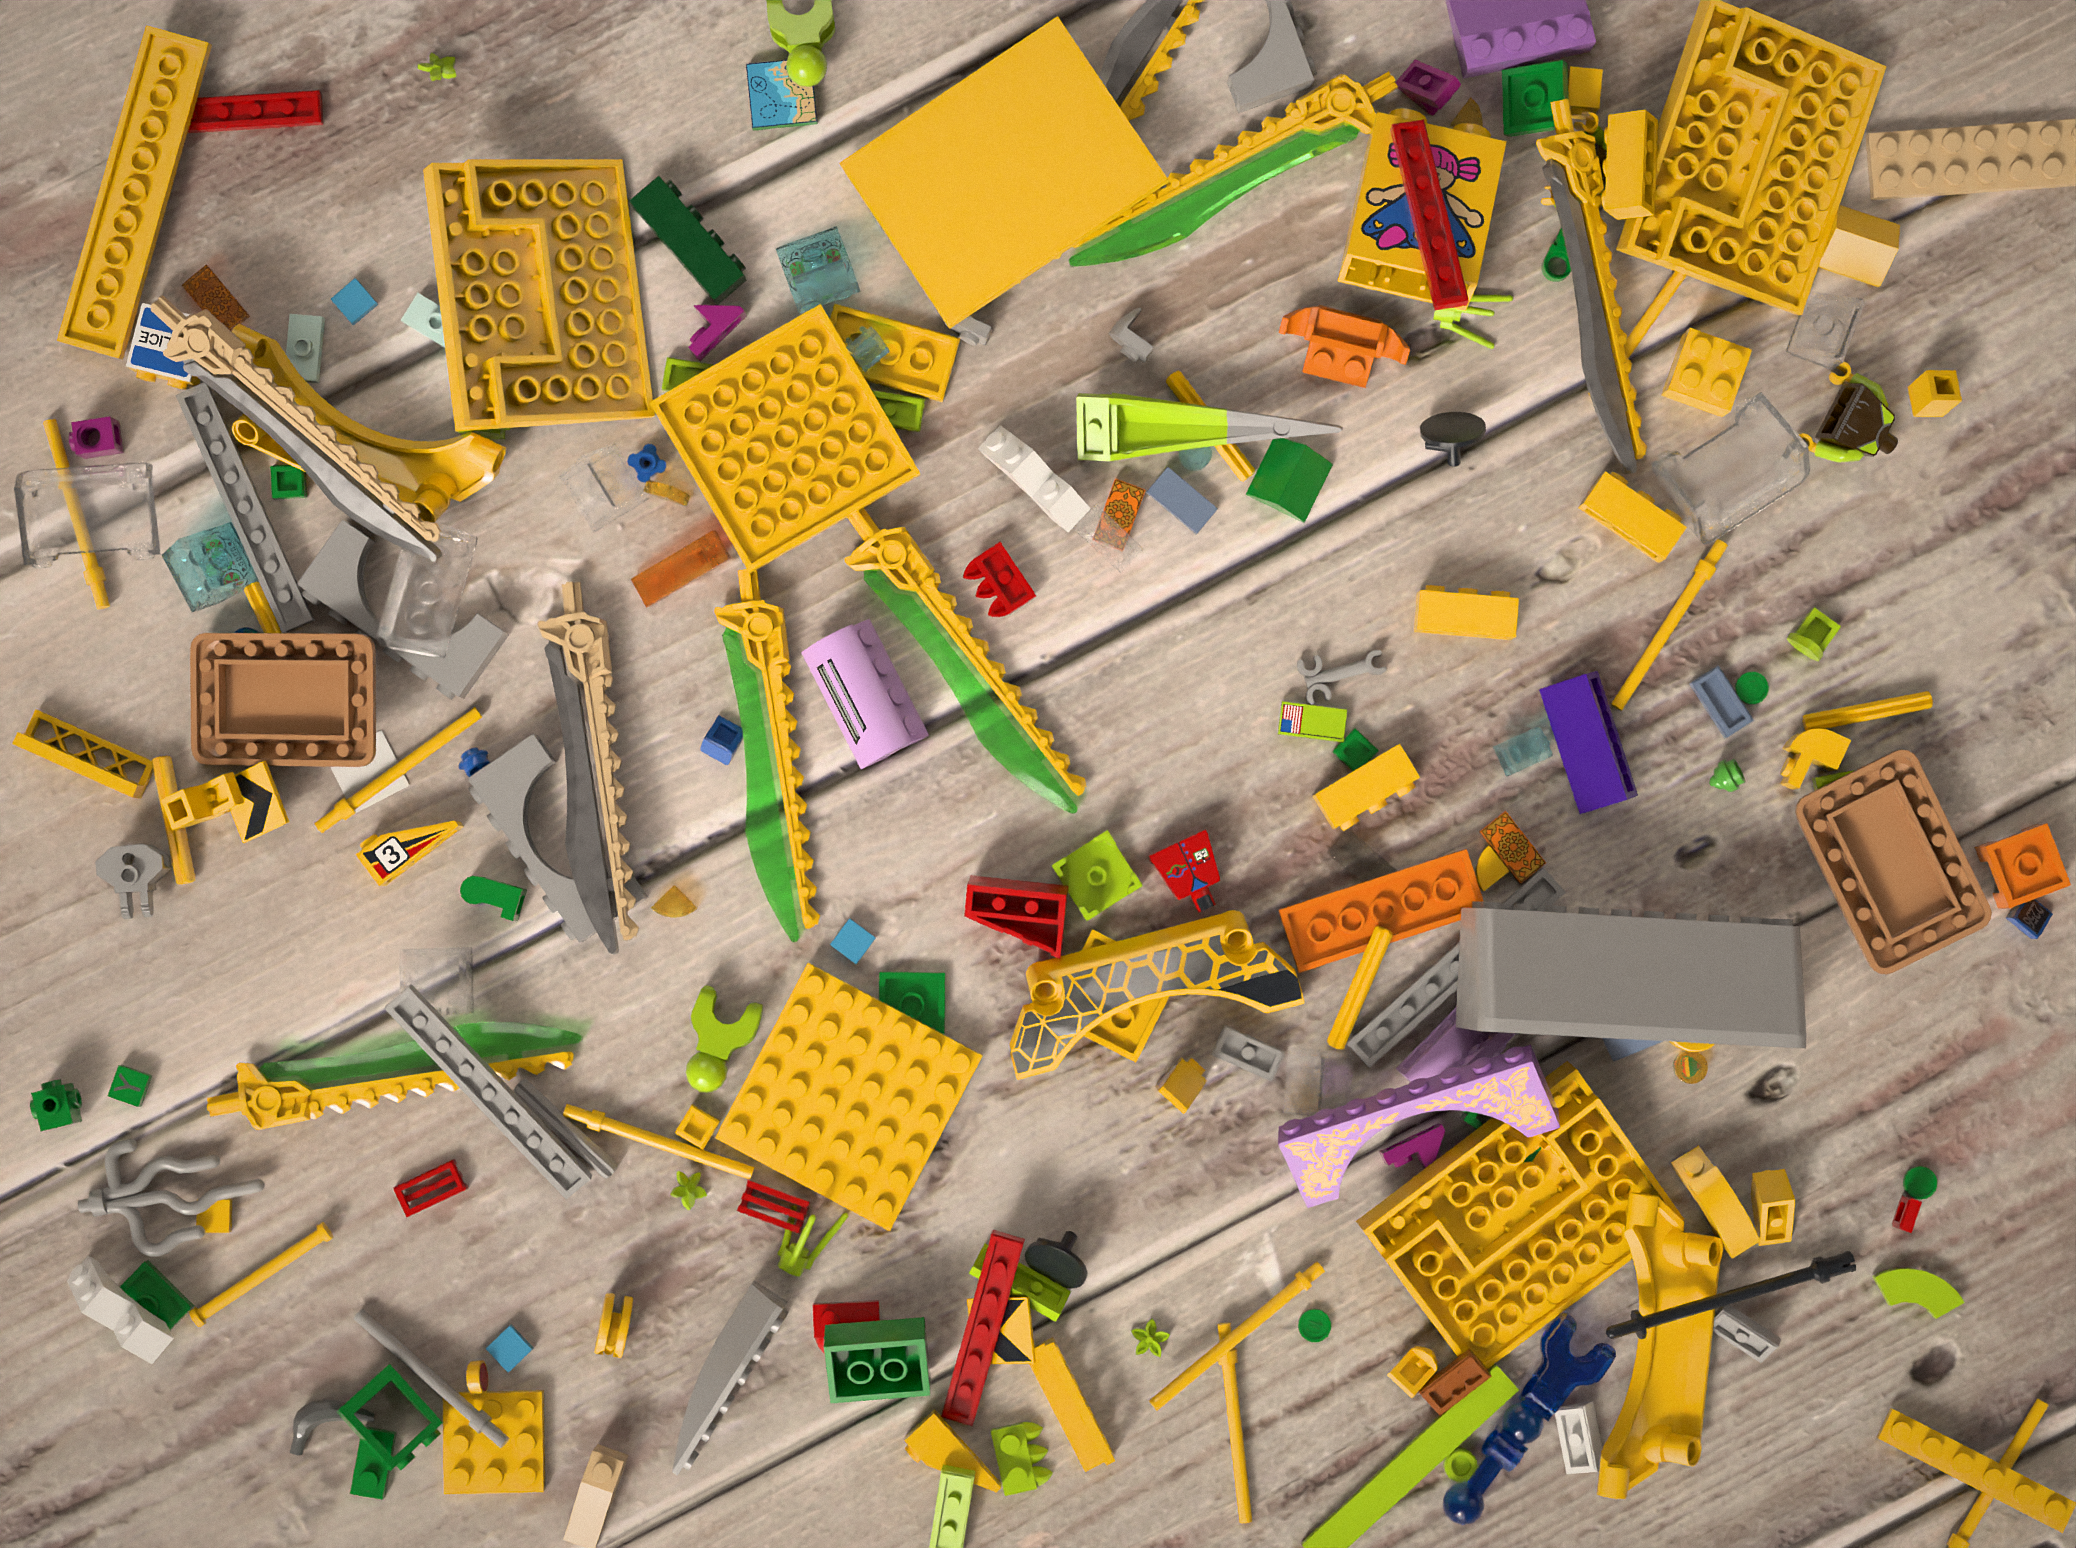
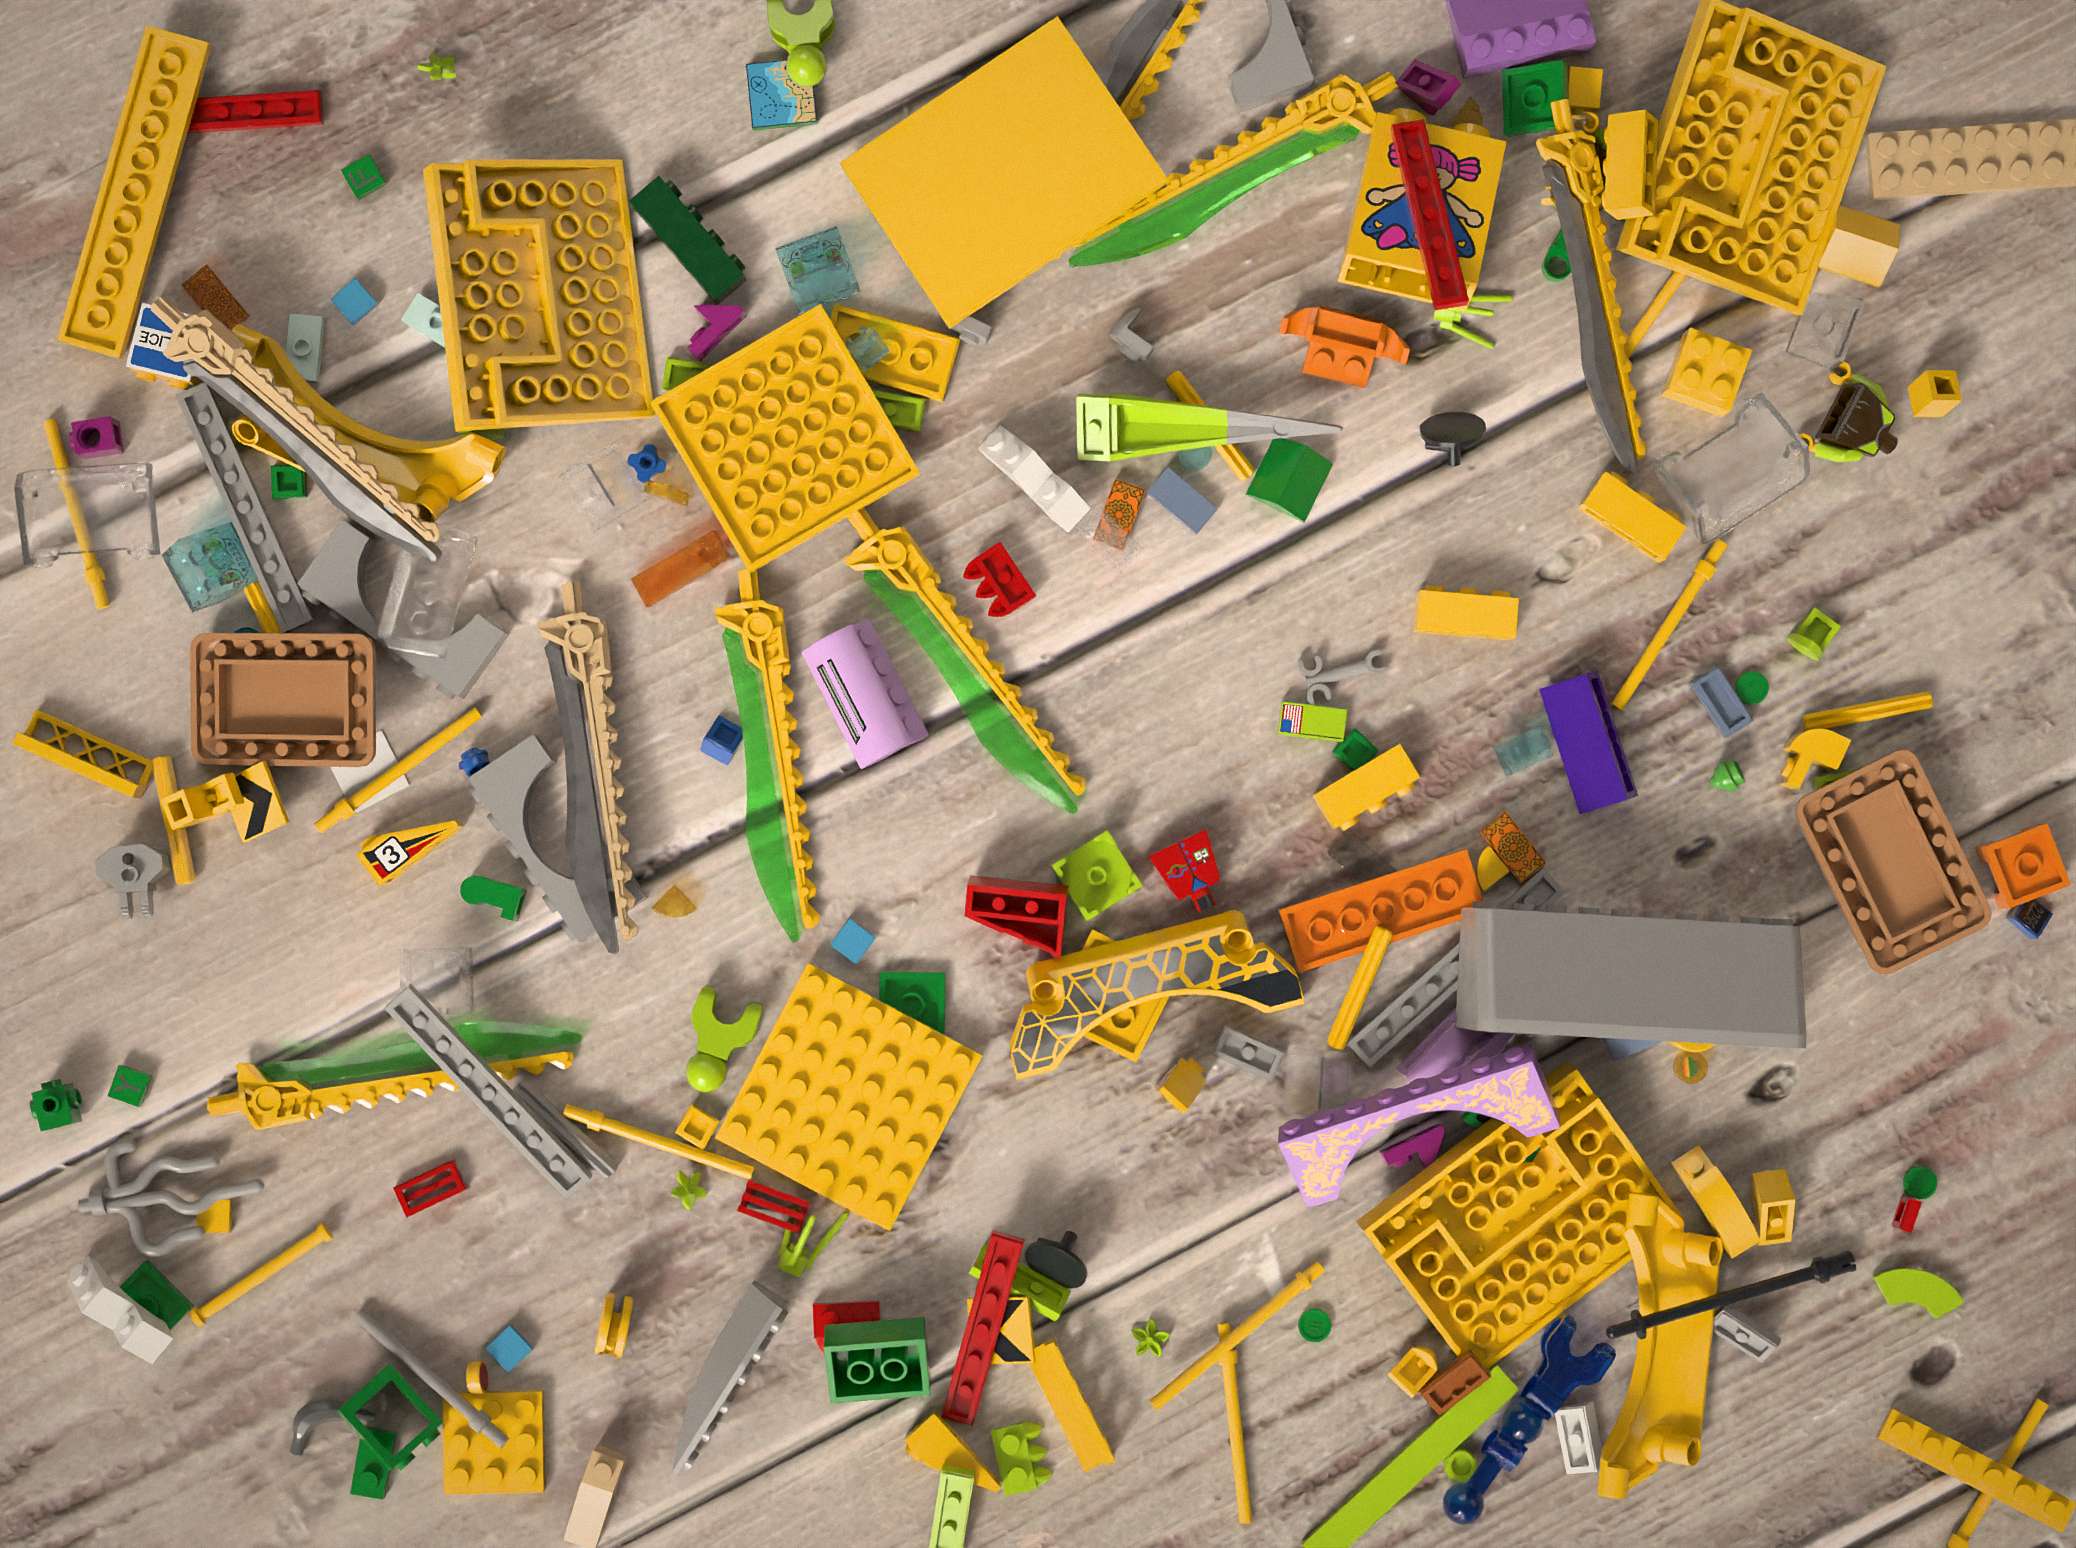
(363, 177): none -> green tile

